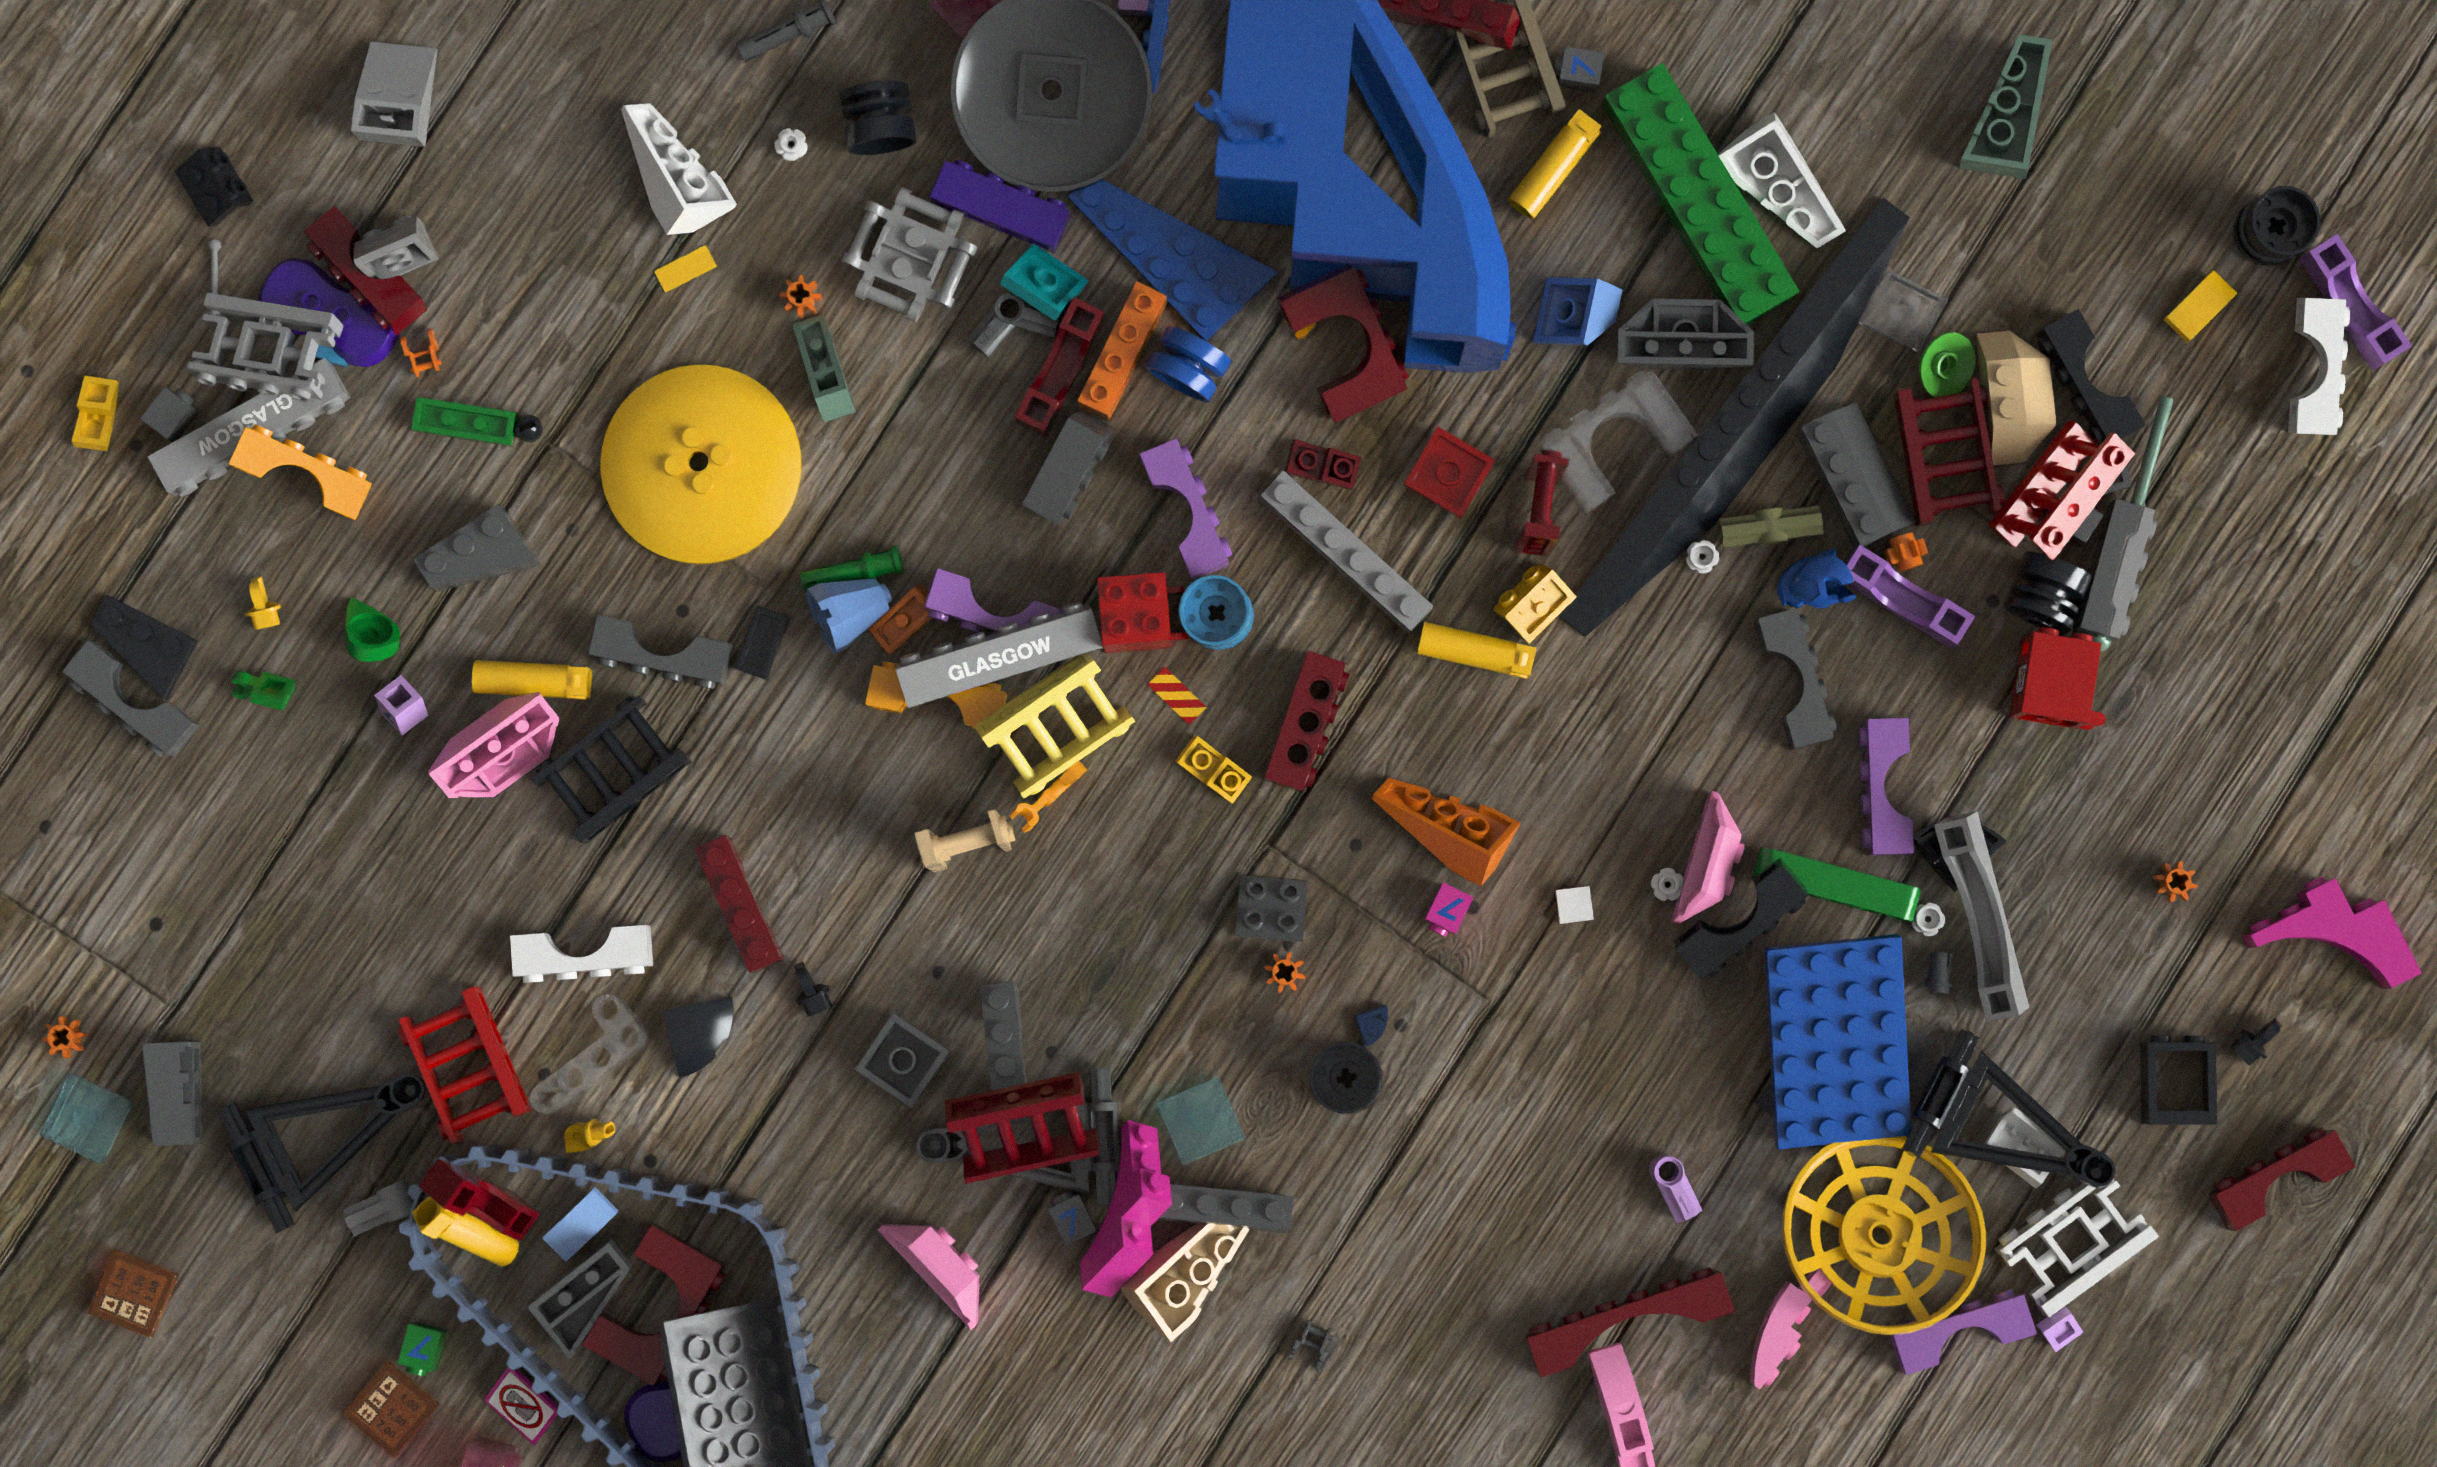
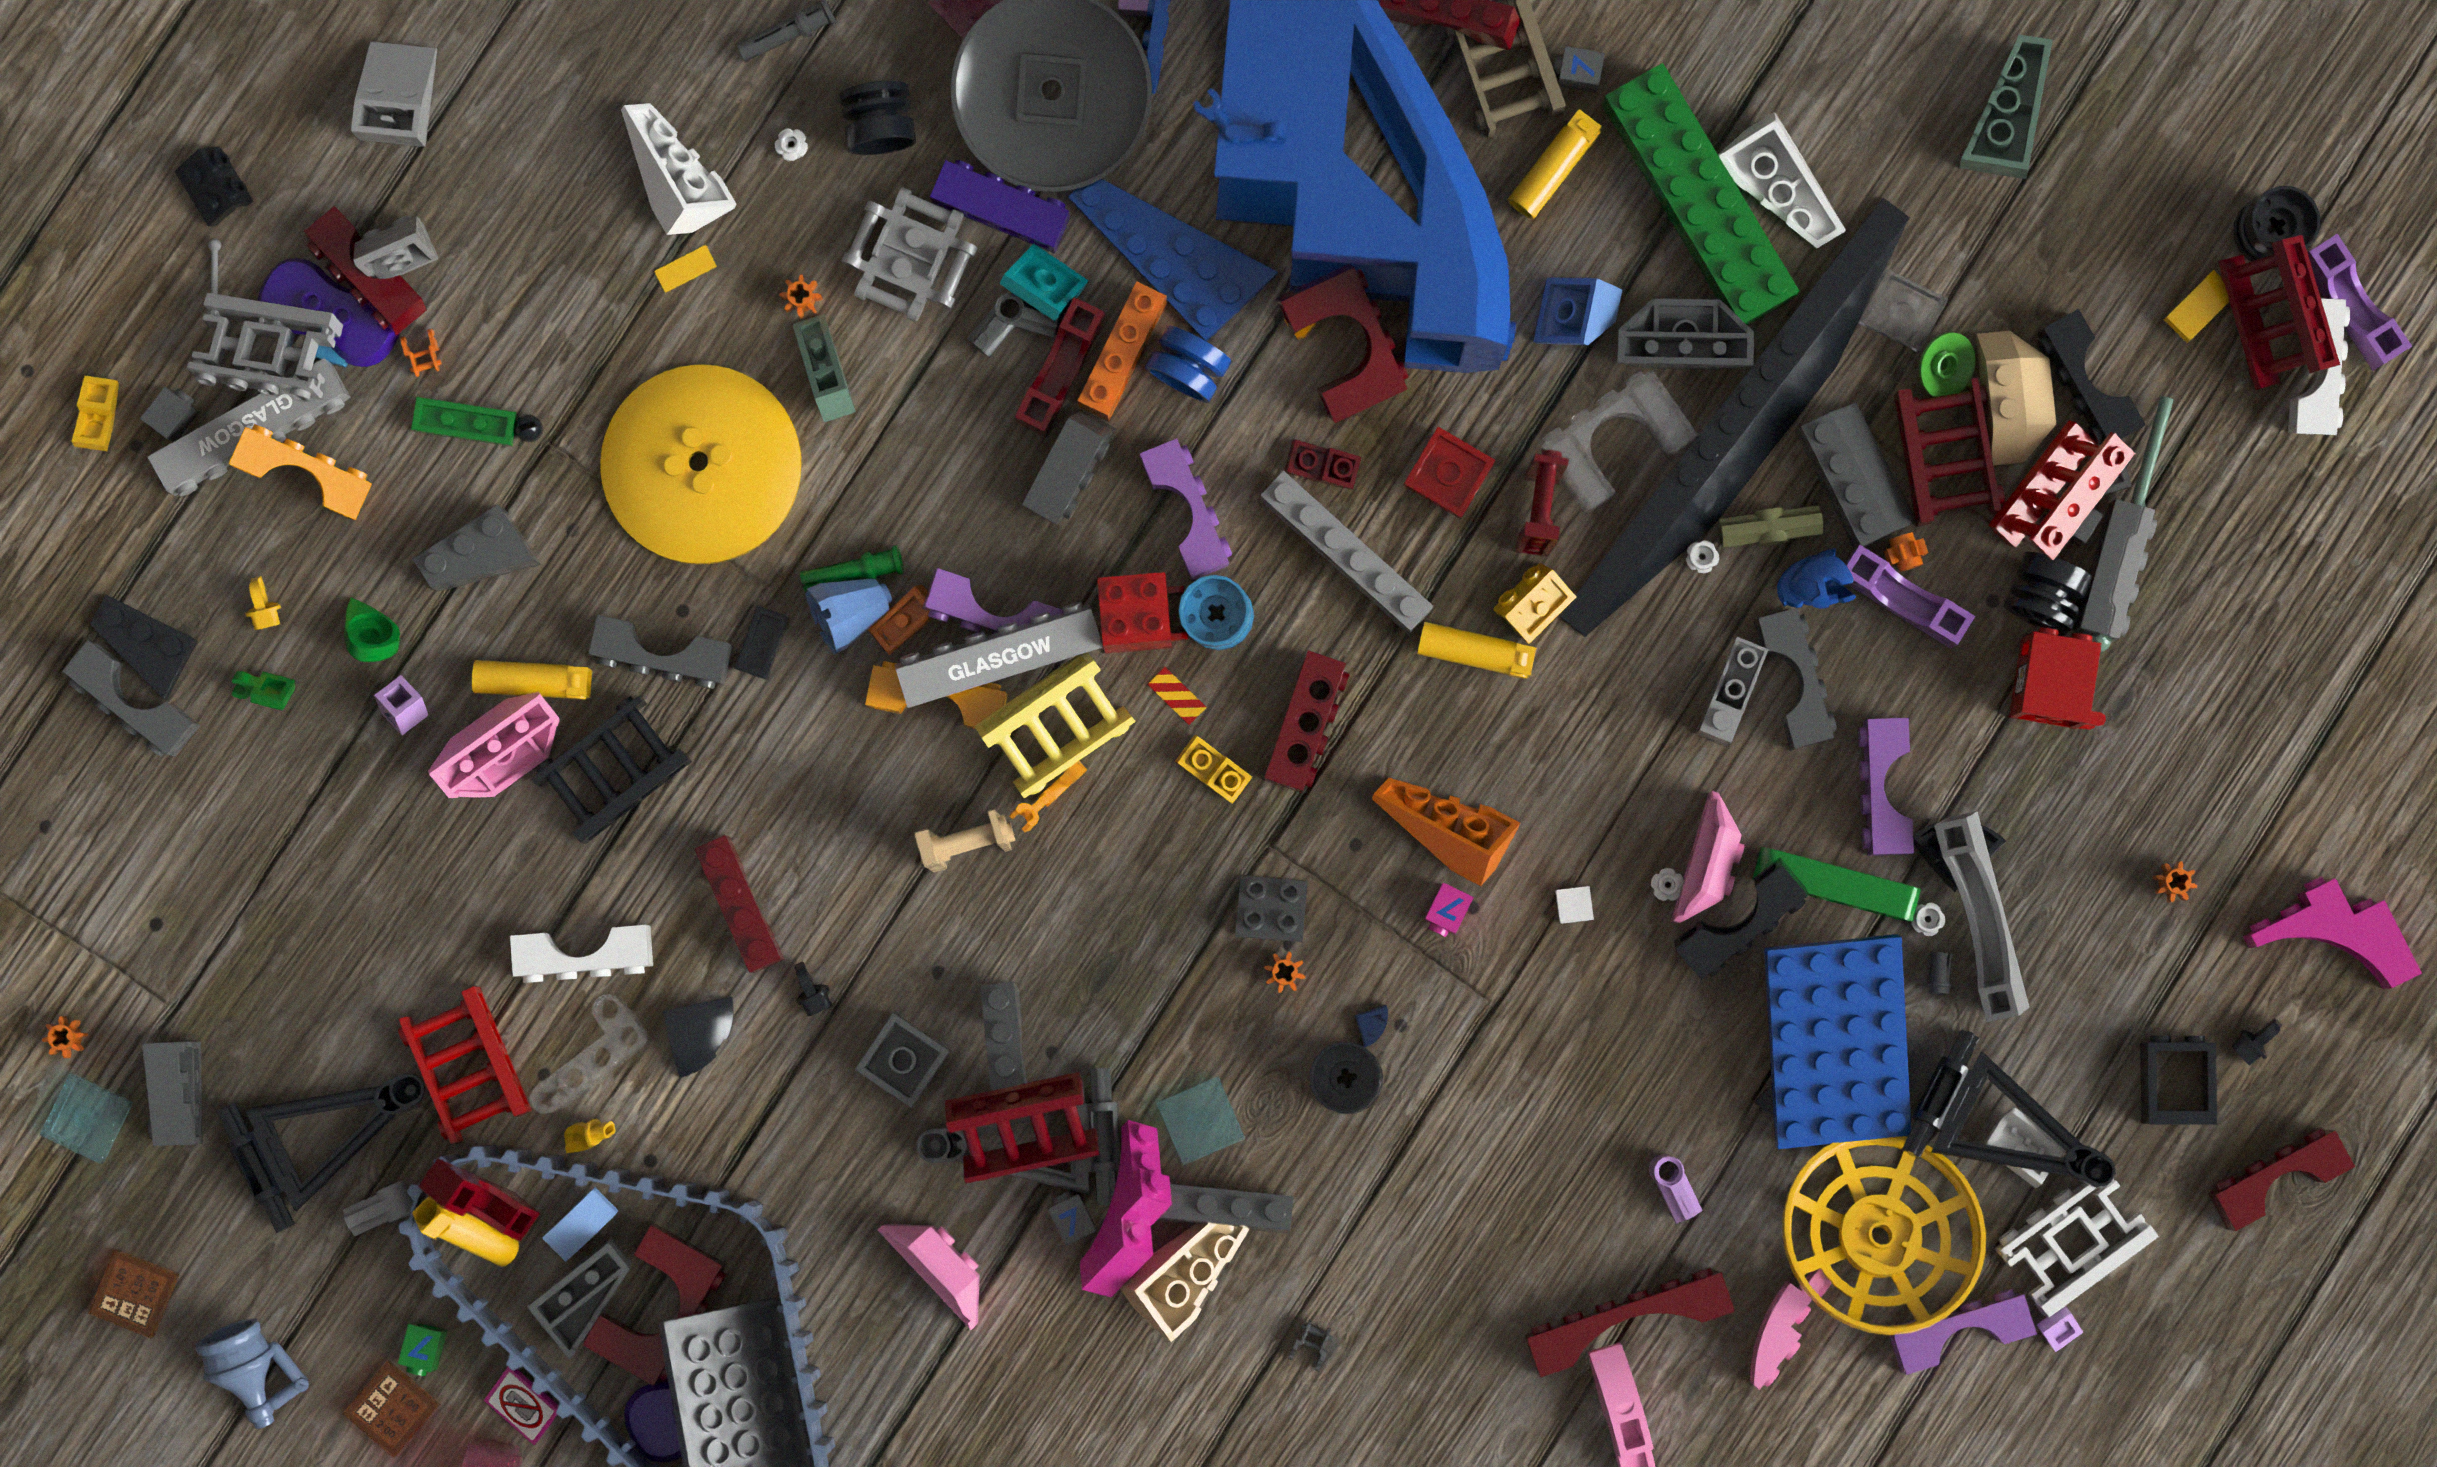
(239, 1360): none -> sand blue piece
(1731, 692): none -> light grey slope
(2305, 304): none -> dark red fence

